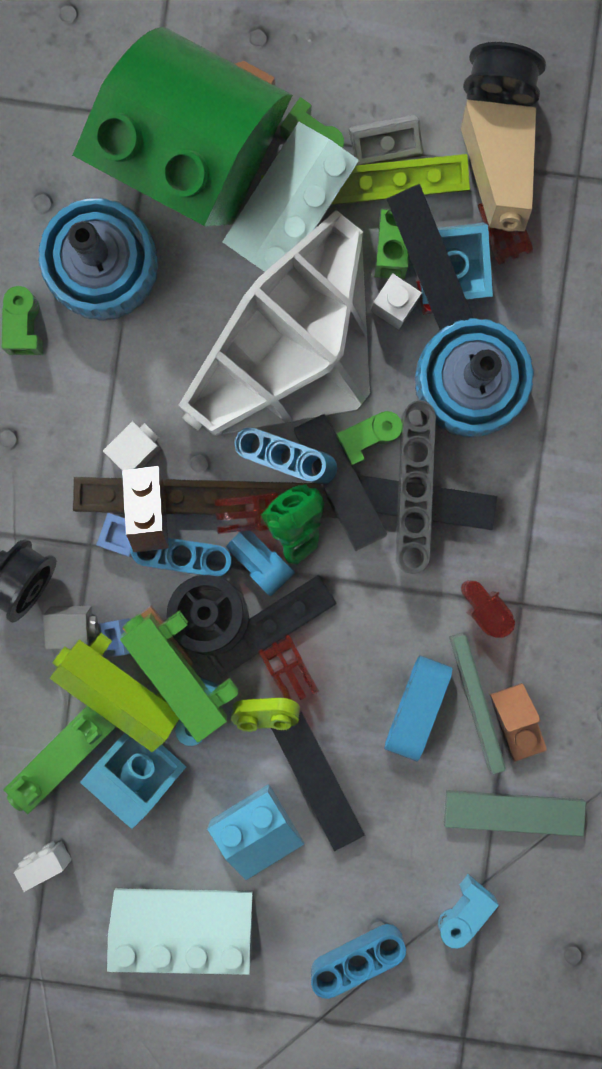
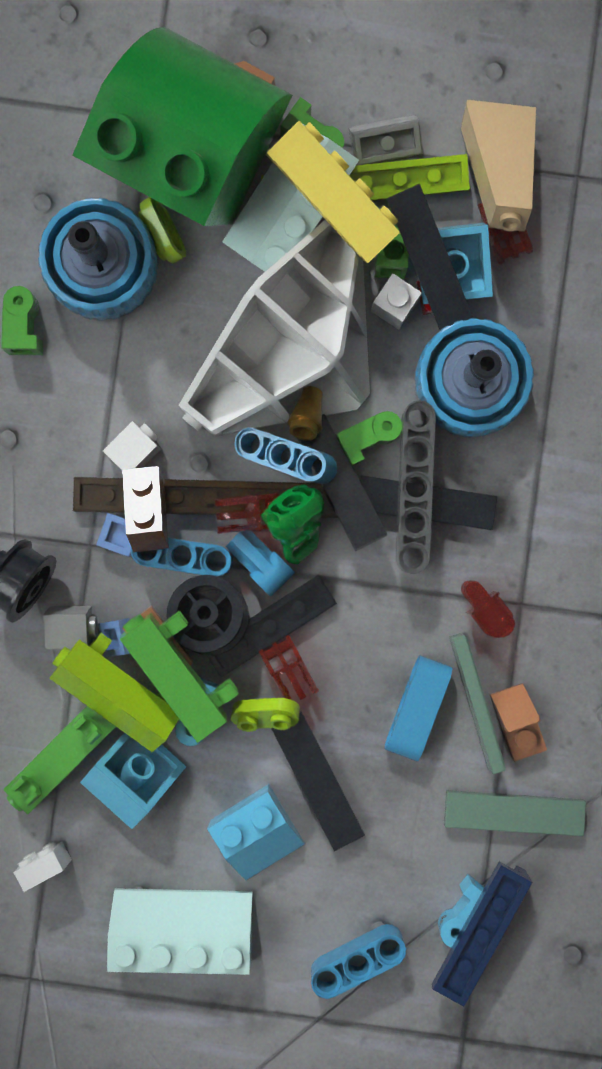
(166, 237): none -> lime plate
(307, 415): none -> pearl gold cone
(333, 192): none -> light yellow brick
(482, 933): none -> dark blue fence
(504, 74): black wheel -> none

